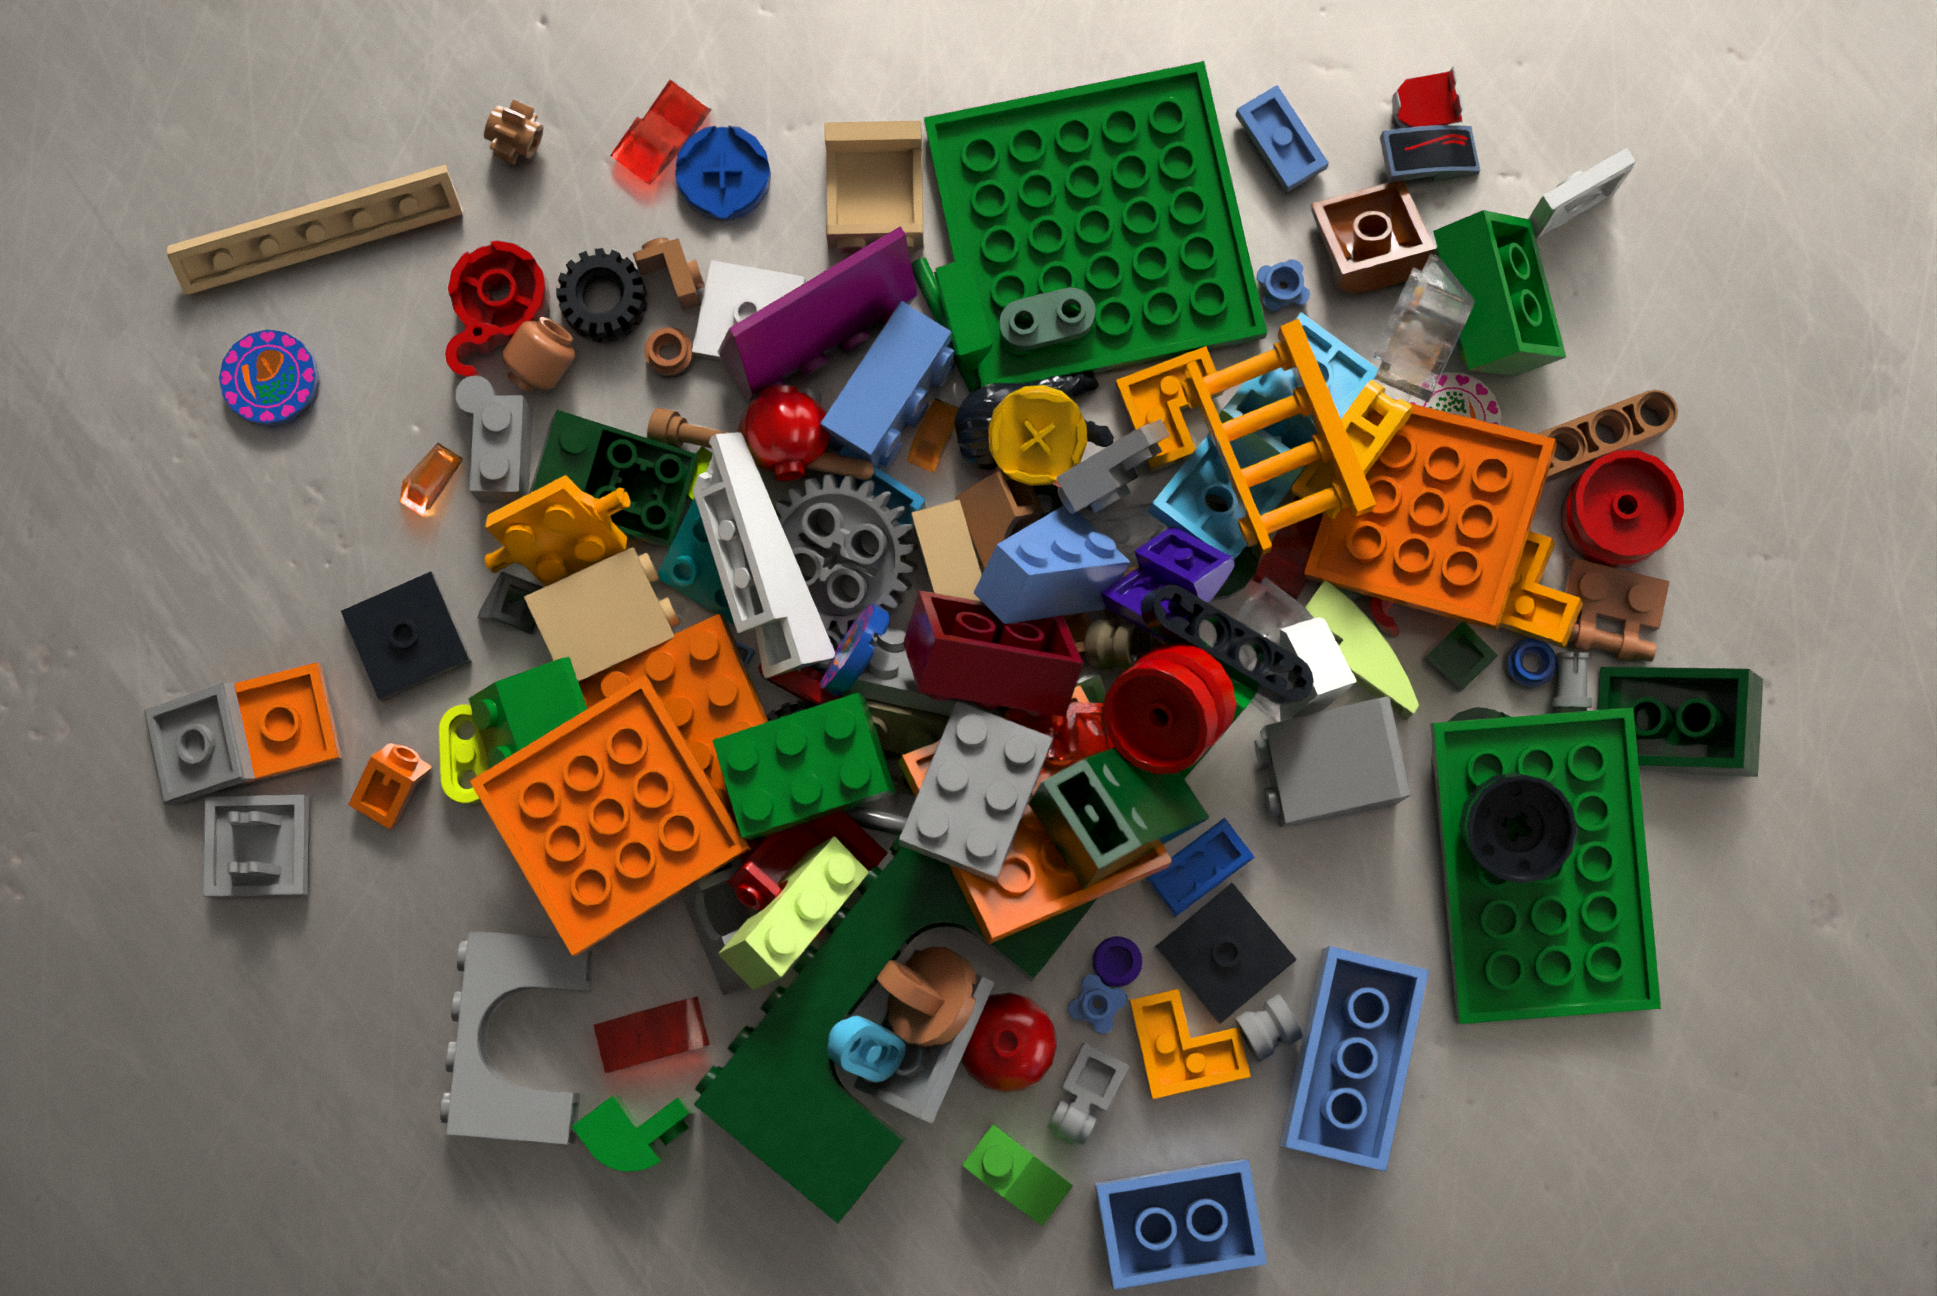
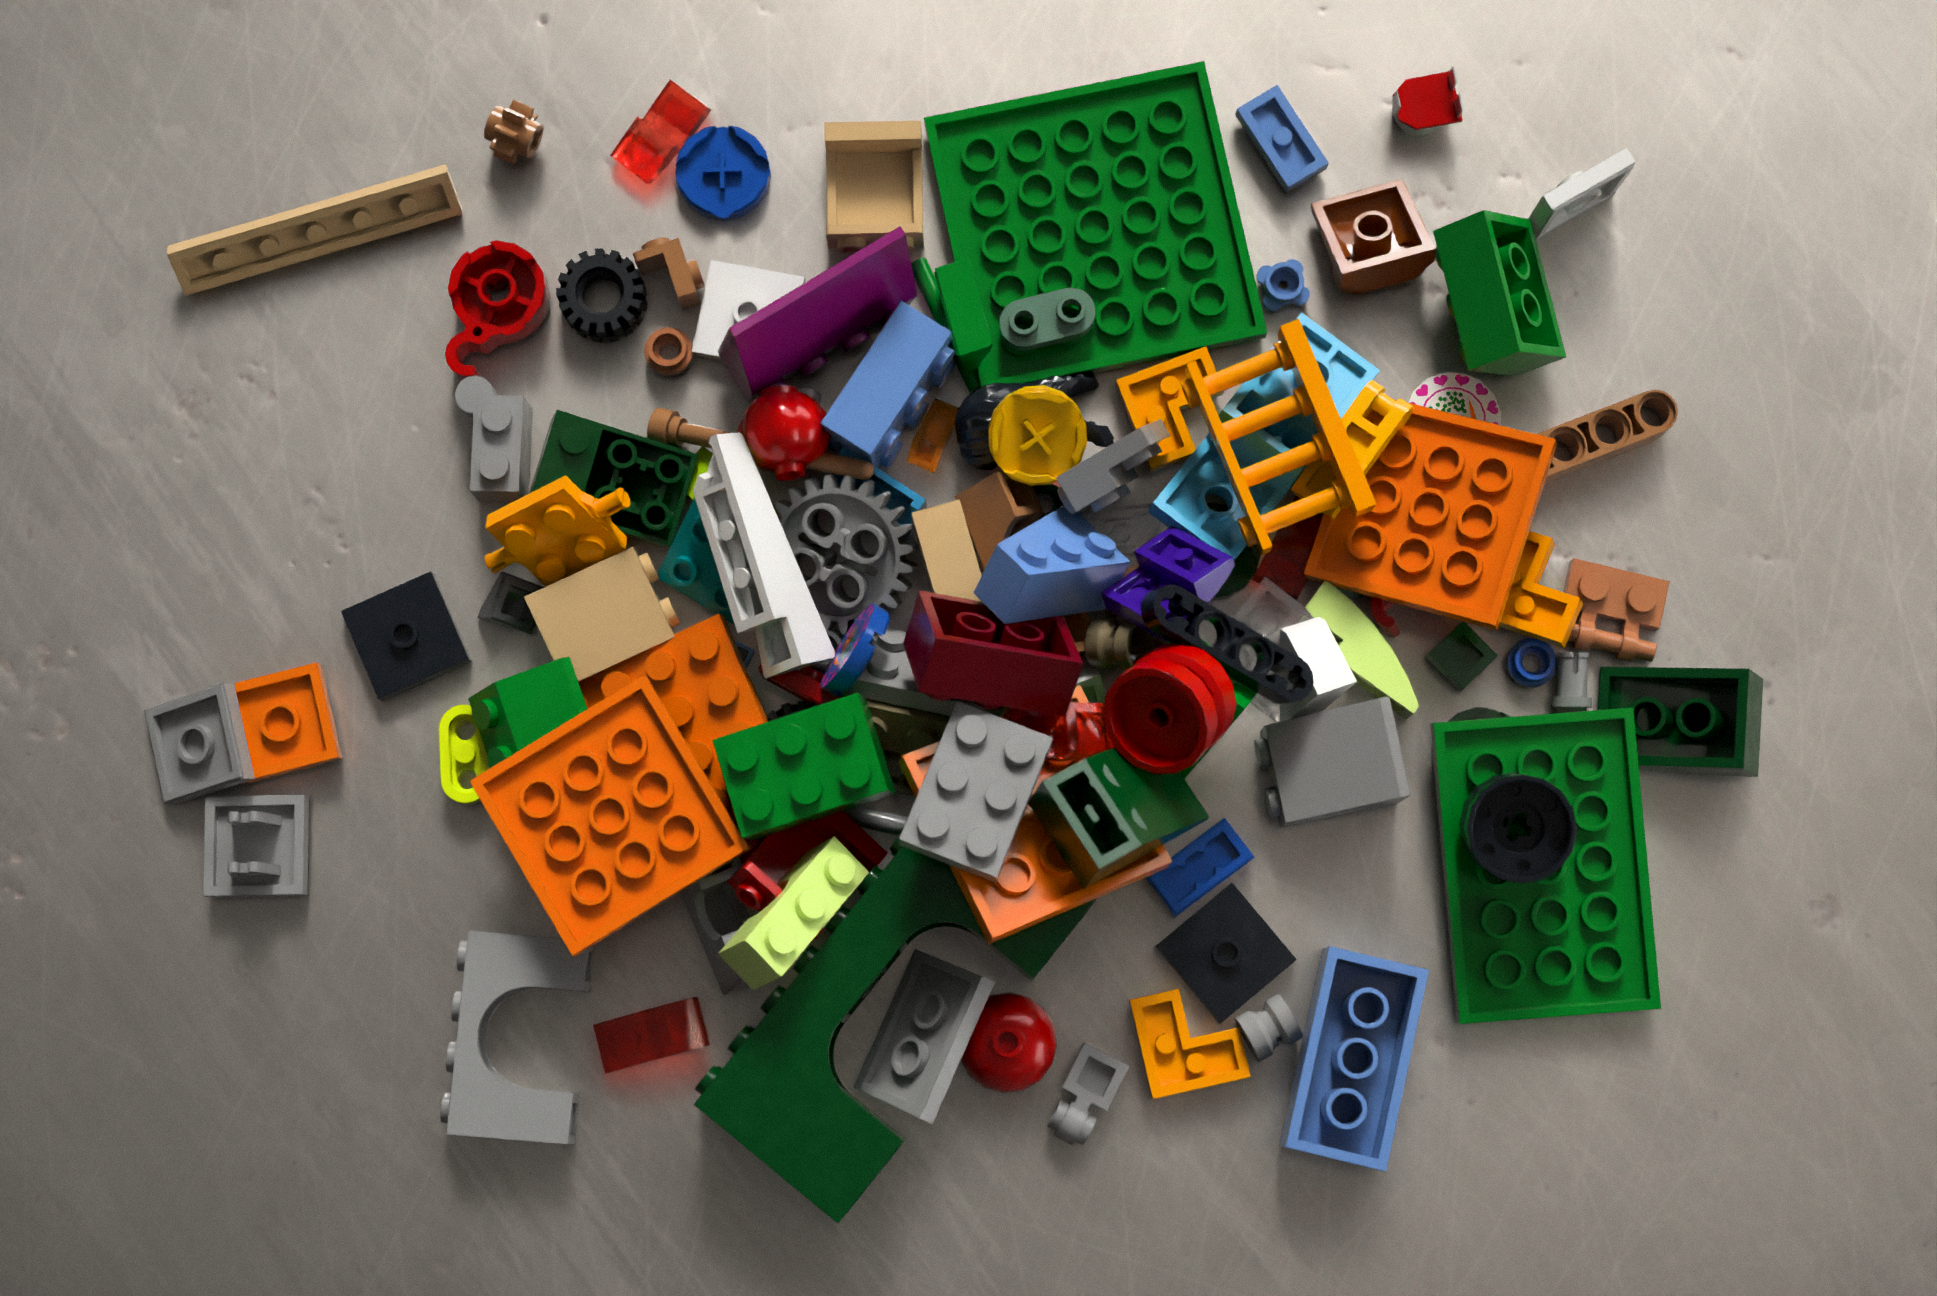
(269, 378): blue tile -> none
(389, 784): orange bracket -> none
(429, 479): clear orange piece -> none
(538, 354): nougat head -> none
(619, 1139): green brick -> none
(865, 1048): medium azure plate -> none
(929, 996): nougat tile -> none
(1017, 1174): bright green slope -> none
(1083, 1006): medium blue plate -> none
(1117, 961): dark purple tile -> none
(1180, 1223): medium blue brick -> none
(1423, 330): clear slope -> none
(1429, 151): slope -> none
(1617, 483): red wheel -> none

